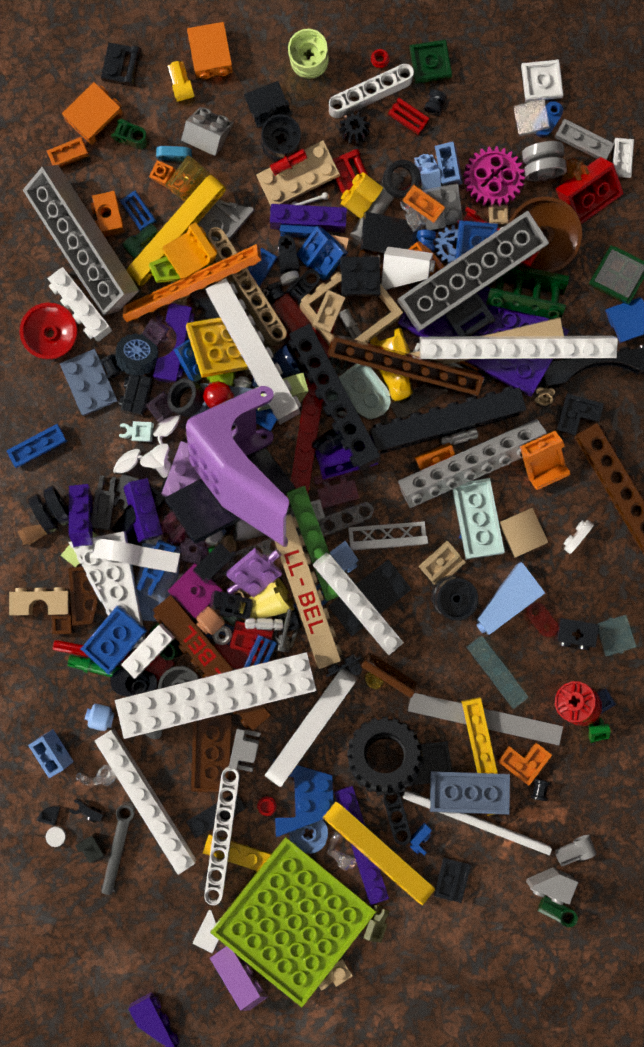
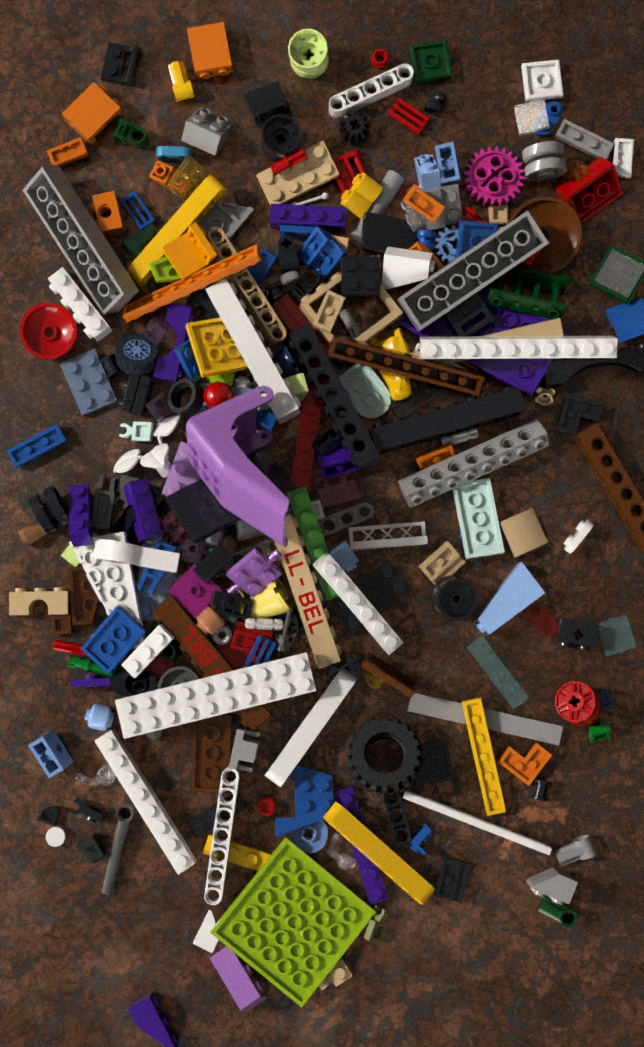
(90, 681): none -> dark purple plate
(387, 182): black tyre -> none
(469, 792): sand blue plate -> none
(545, 460): orange panel -> none

